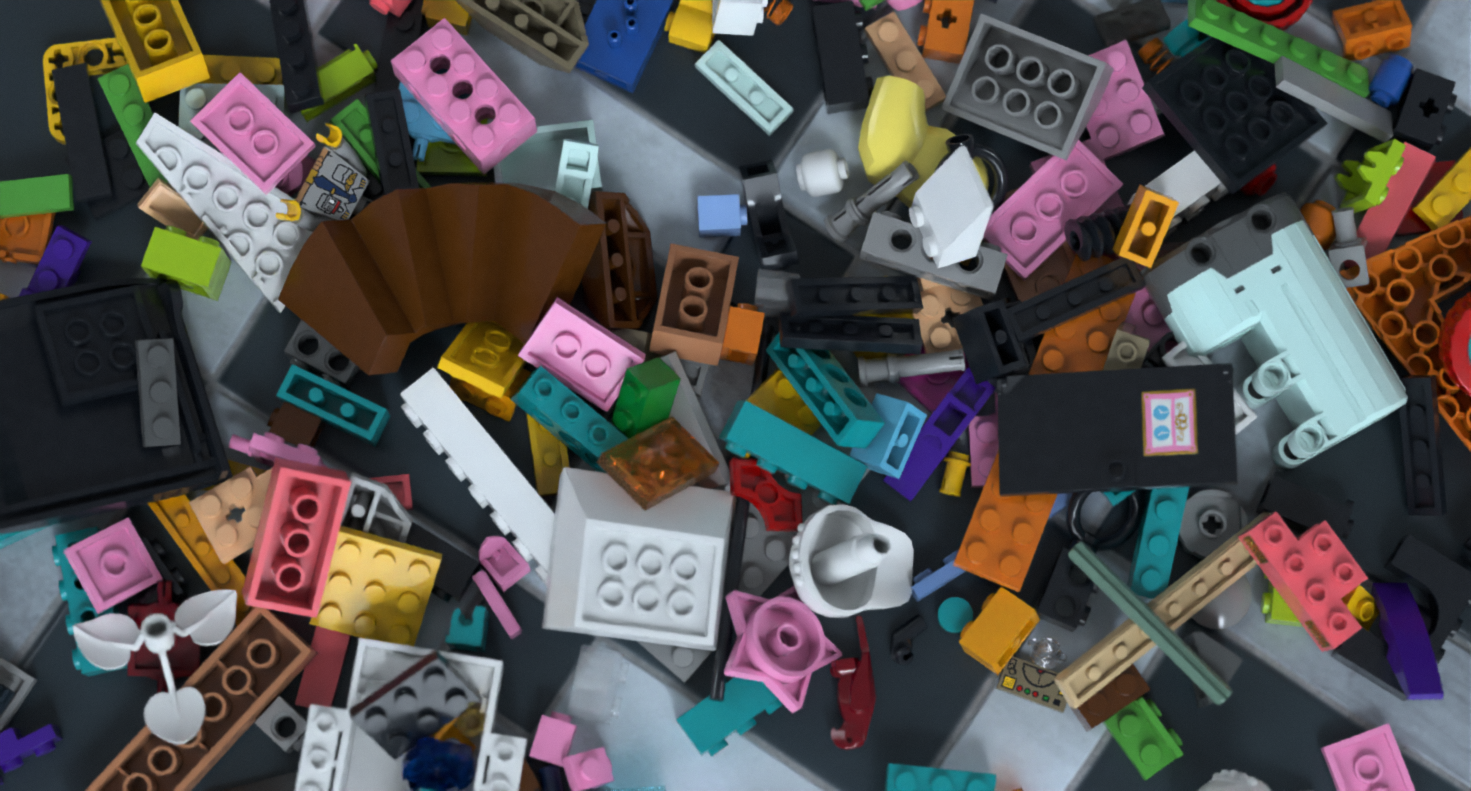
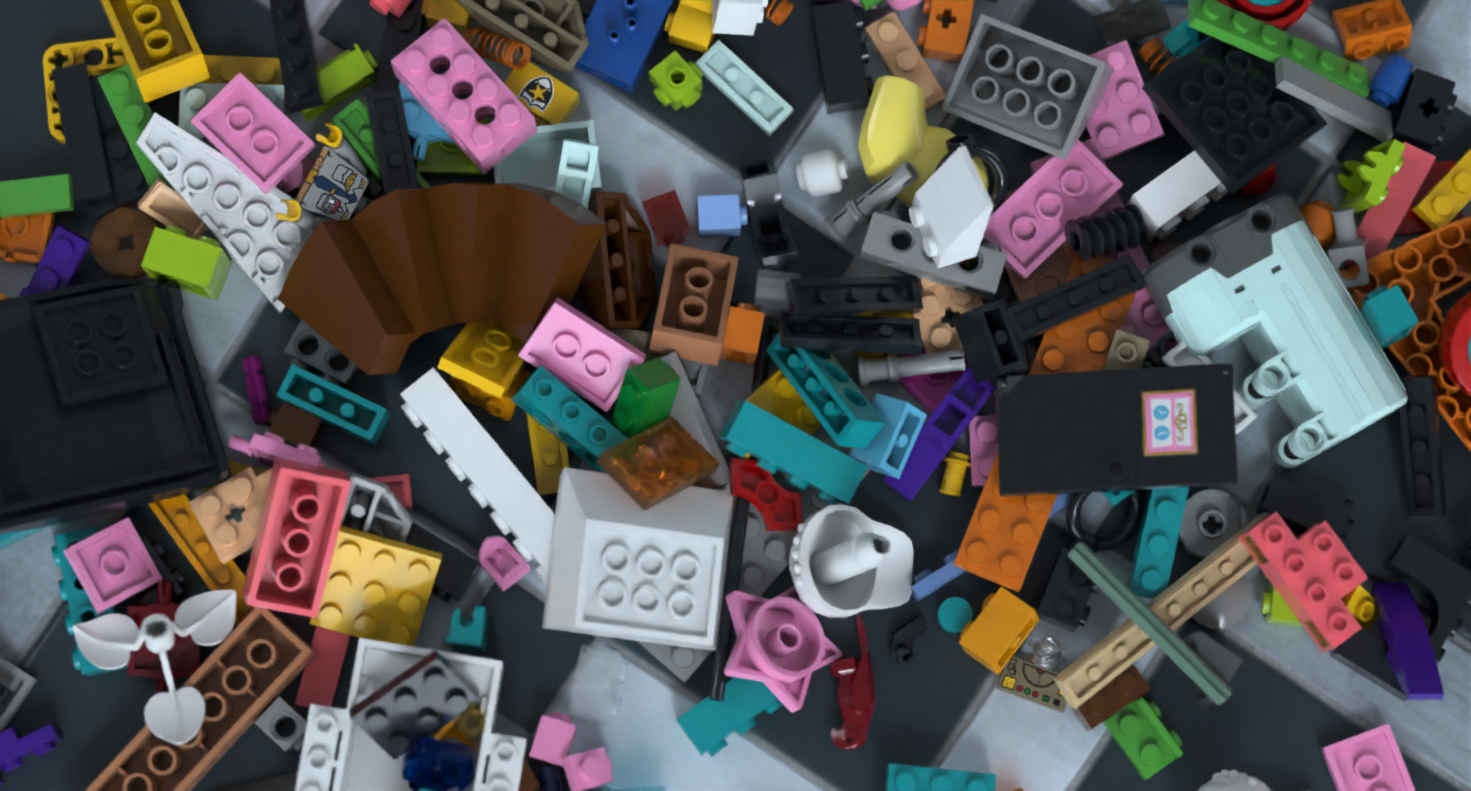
(107, 236): none -> clear orange plate
(157, 392): dark grey plate -> none
(257, 389): none -> magenta axle
(497, 604): bright pink tile -> none
(509, 51): none -> orange piece
(543, 95): none -> yellow brick
(666, 219): none -> clear red brick
(672, 71): none -> lime brick
(1145, 226): light orange brick -> none
(1388, 315): none -> teal brick

